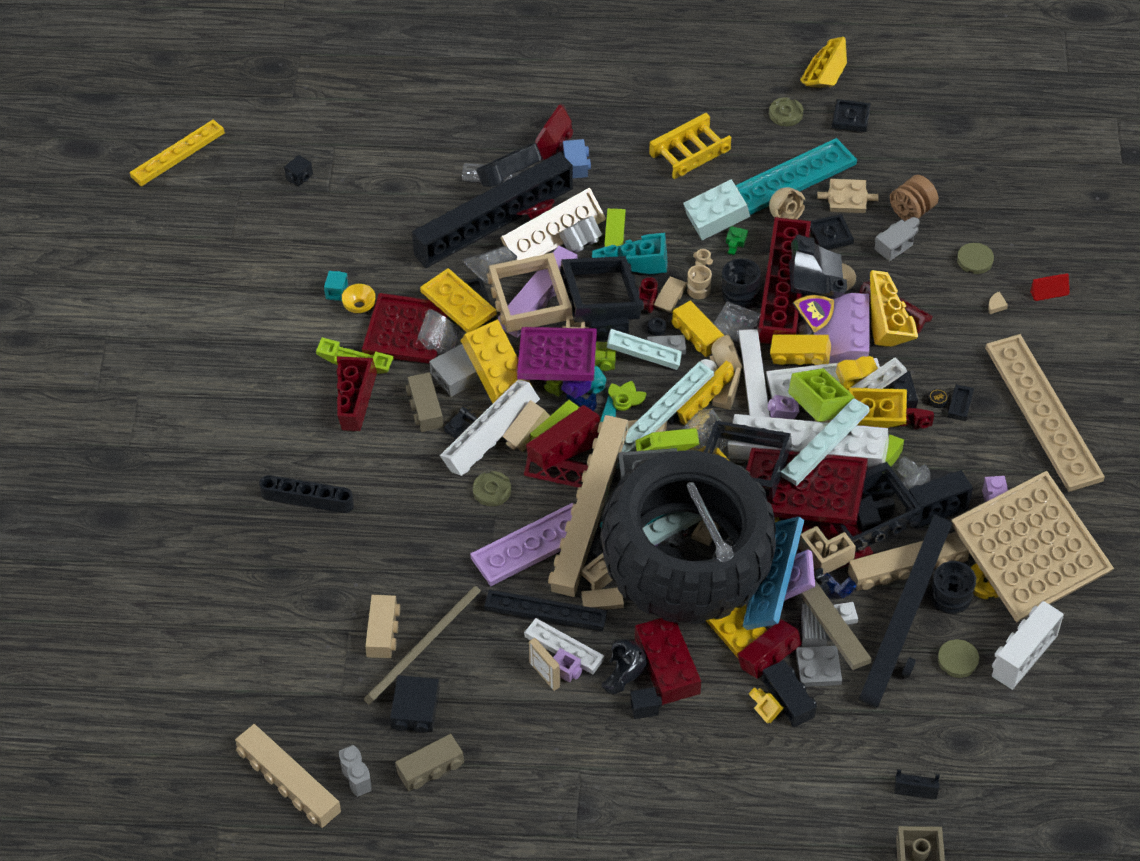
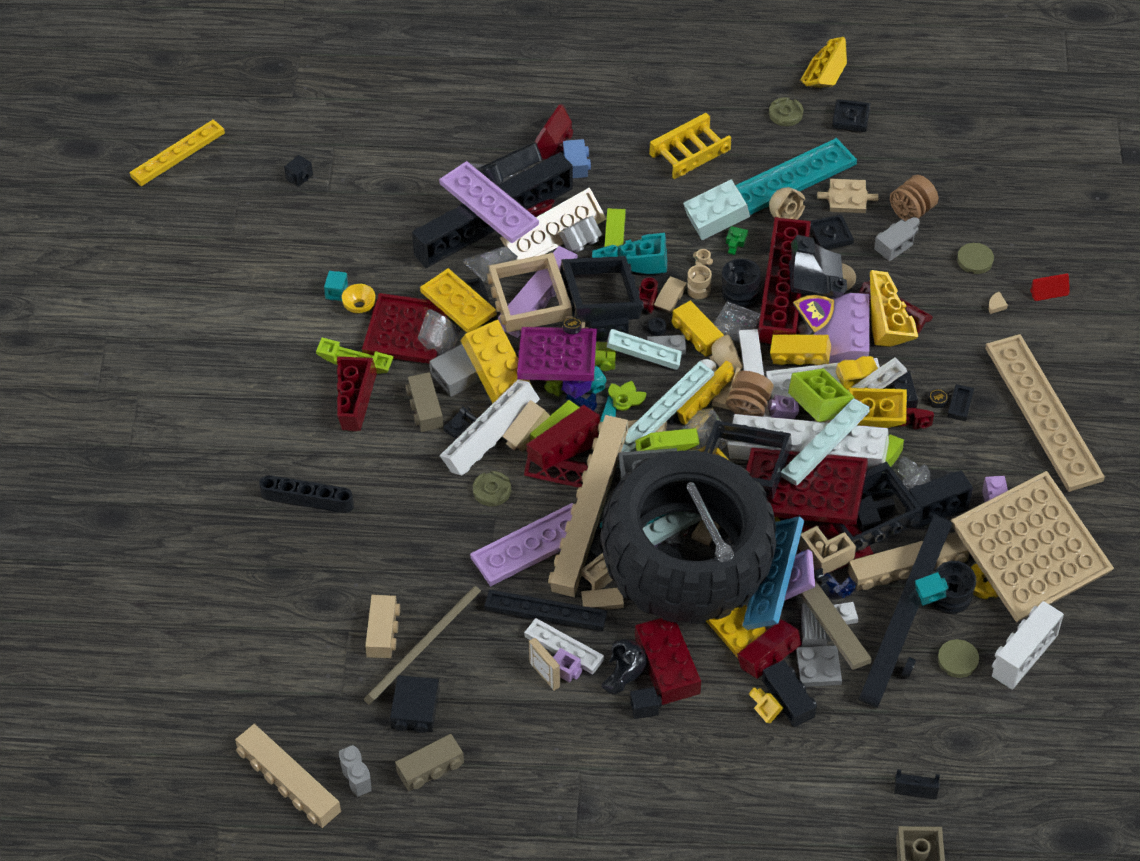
(489, 202): none -> lavender plate
(572, 325): none -> black tile
(749, 394): none -> medium nougat wheel
(931, 588): none -> teal brick

